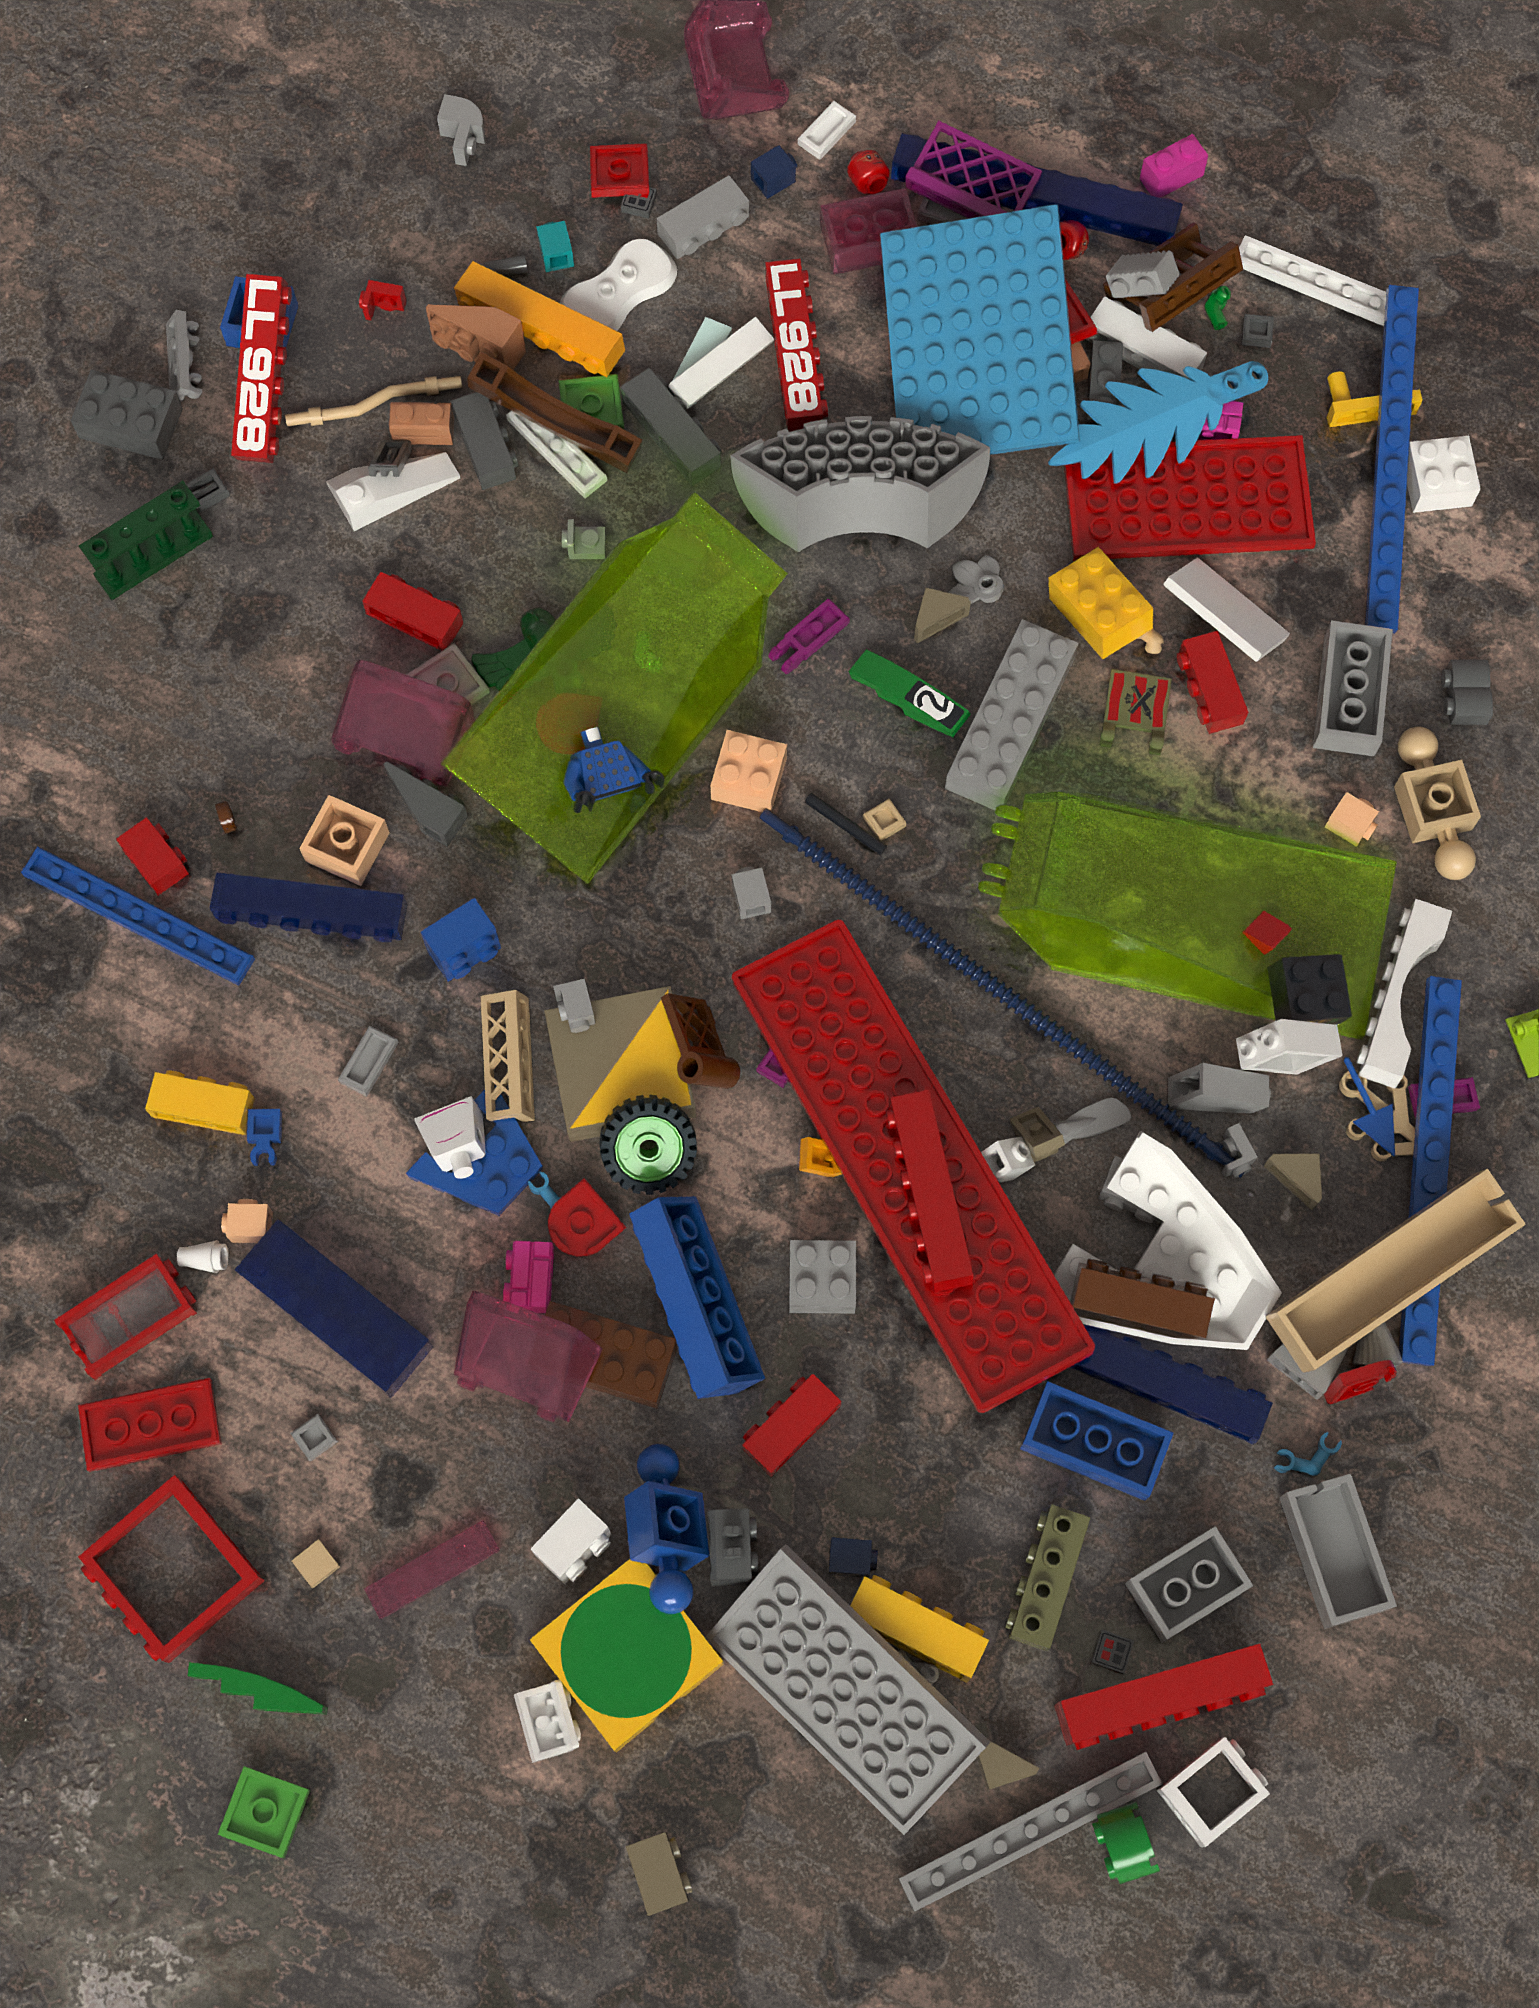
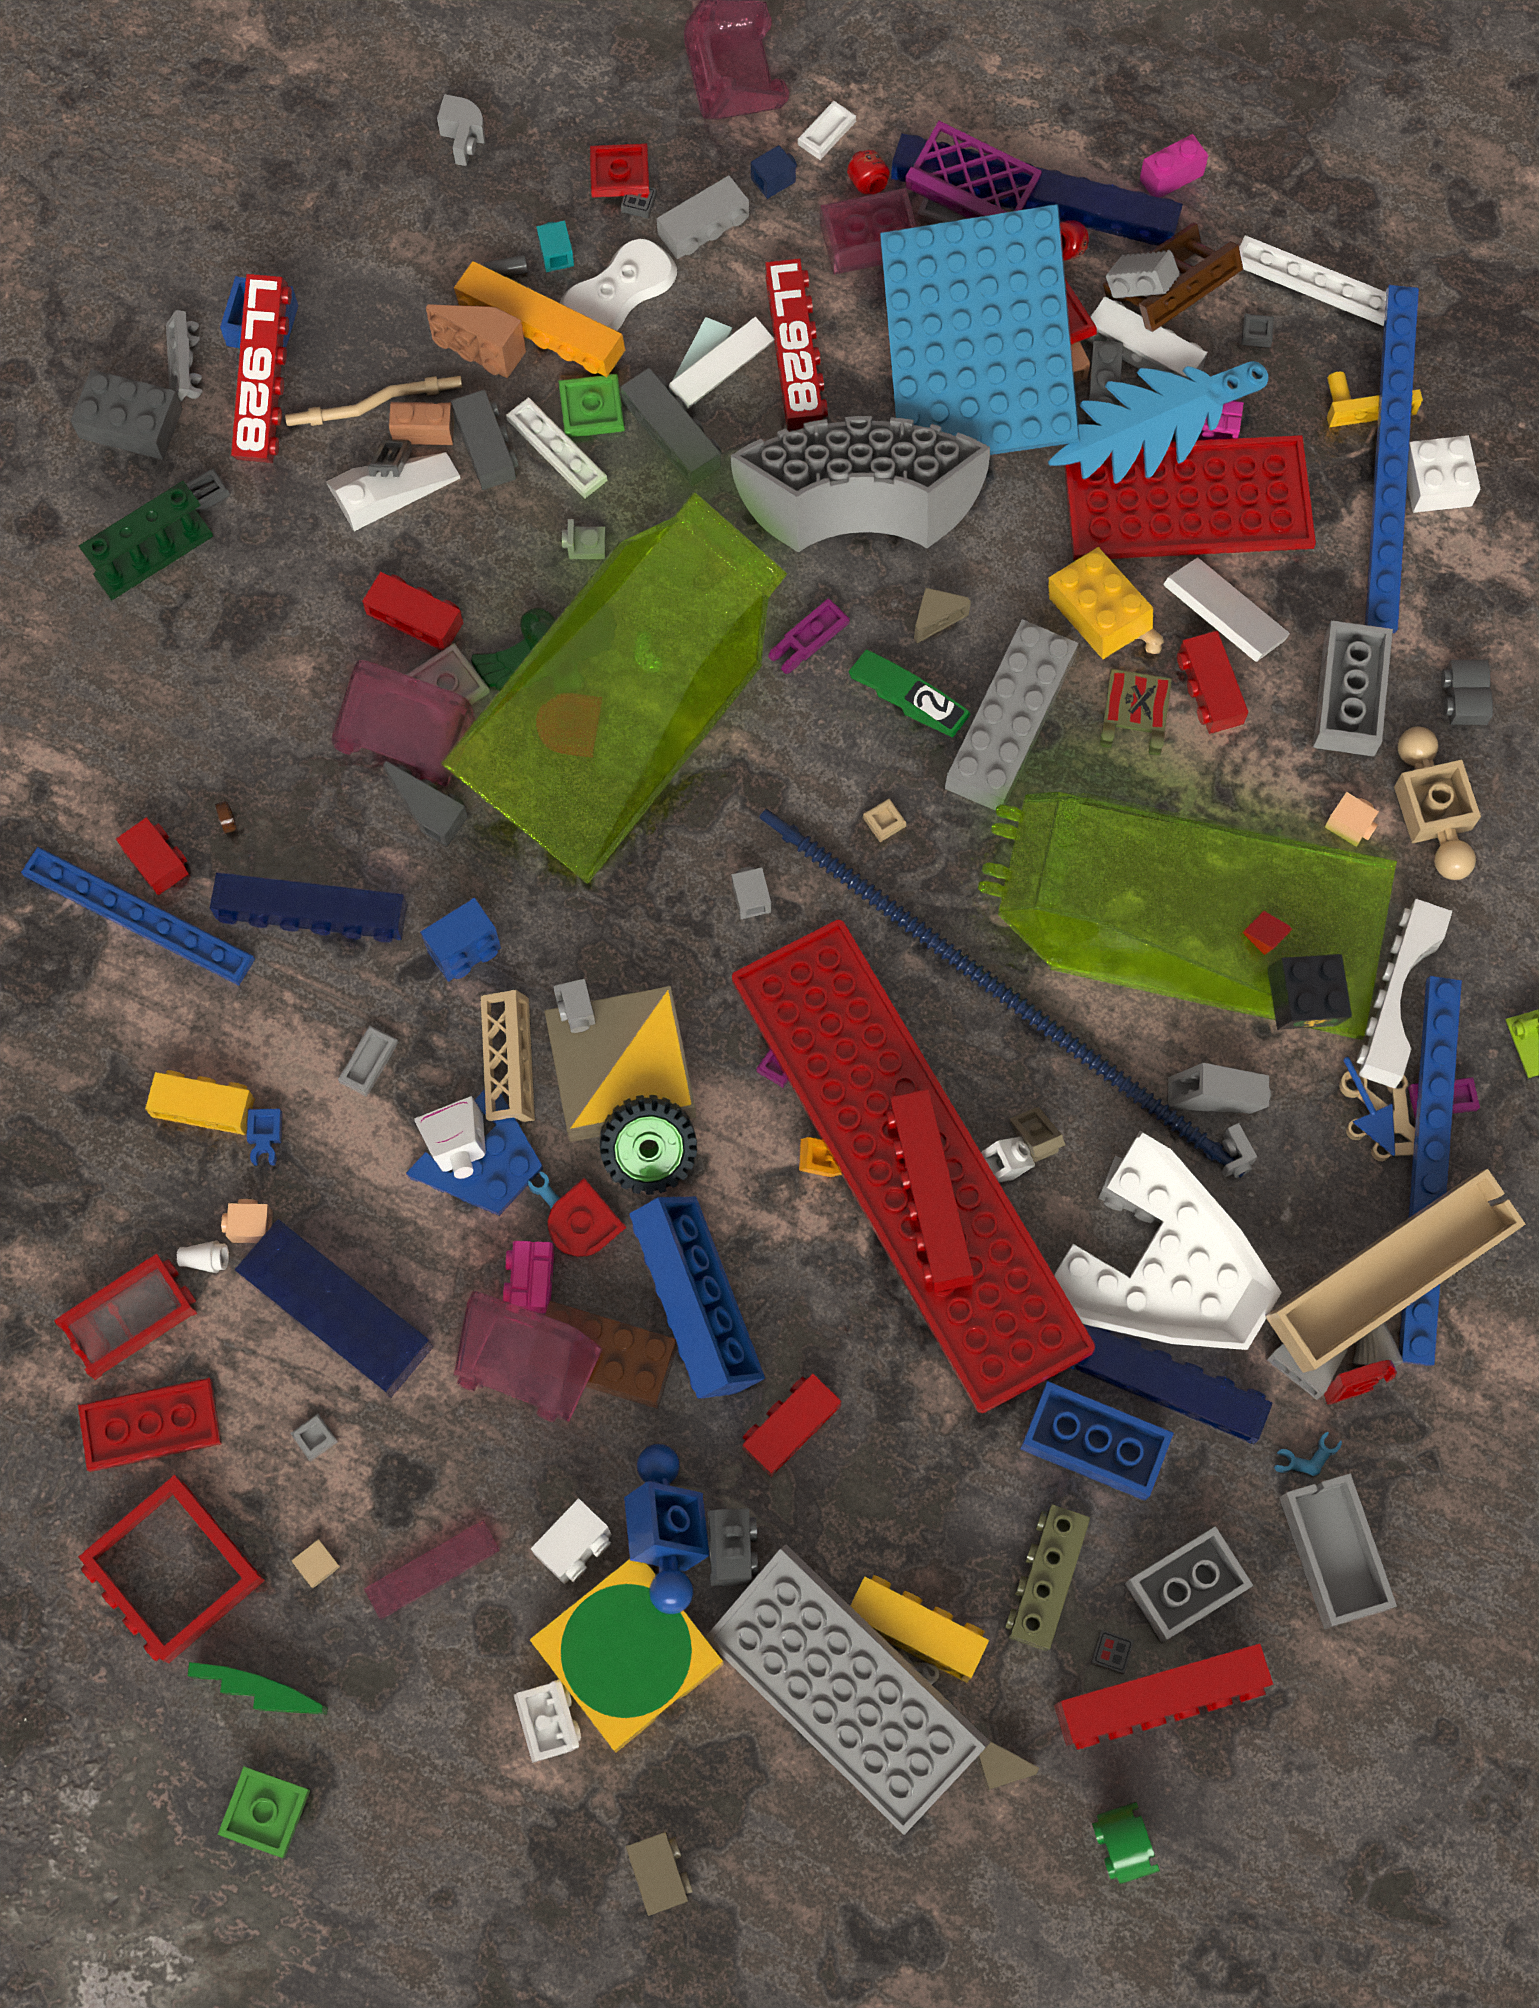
(344, 840): light nougat brick -> none
(383, 295): red bracket -> none
(519, 395): reddish brown arch -> none
(605, 771): blue torso -> none
(699, 1063): reddish brown piece -> none
(748, 771): light nougat brick -> none
(822, 1276): light grey brick -> none
(845, 824): black bar -> none
(852, 1557): dark blue brick -> none
(974, 577): light grey plate -> none
(1029, 1831): light grey plate -> none
(1094, 1119): light grey piece -> none
(1142, 1299): reddish brown brick -> none
(1186, 1812): white window -> none
(1215, 305): green arm -> none
(1289, 1046): white window -> none
(1299, 1174): dark tan slope -> none

